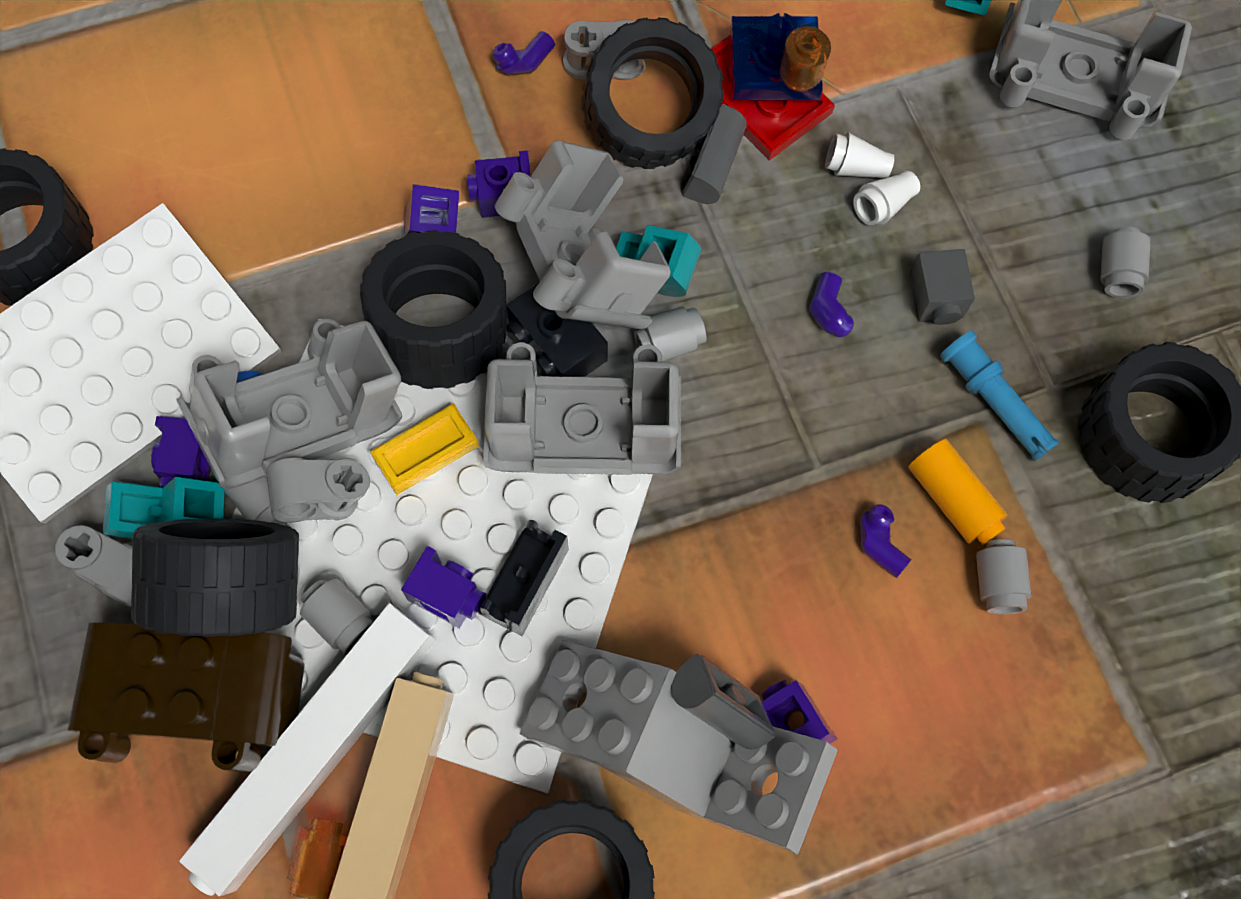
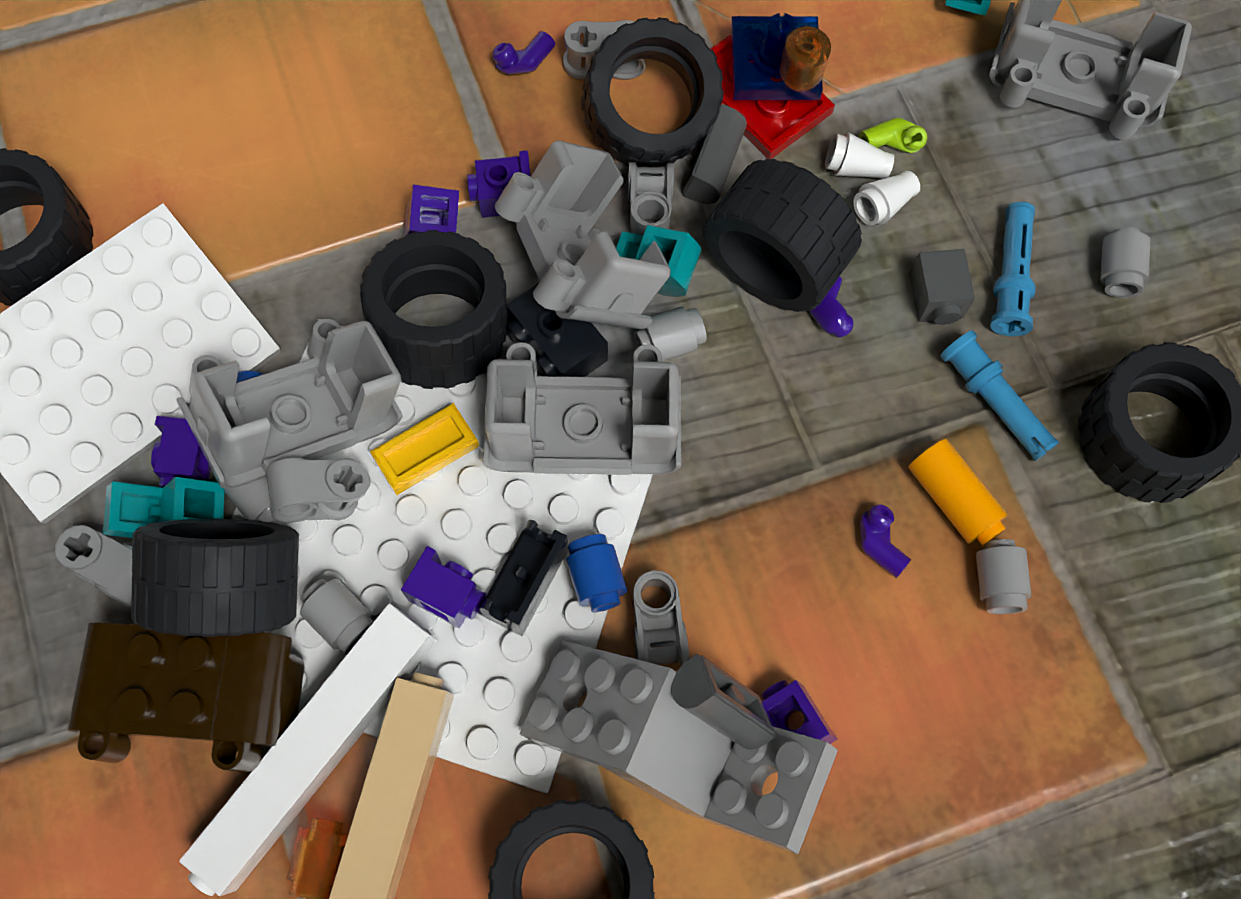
(596, 573): none -> blue brick
(650, 196): none -> light grey piece
(659, 625): none -> light grey piece
(782, 234): none -> black tyre
(896, 134): none -> lime arm
(1015, 286): none -> dark azure pin

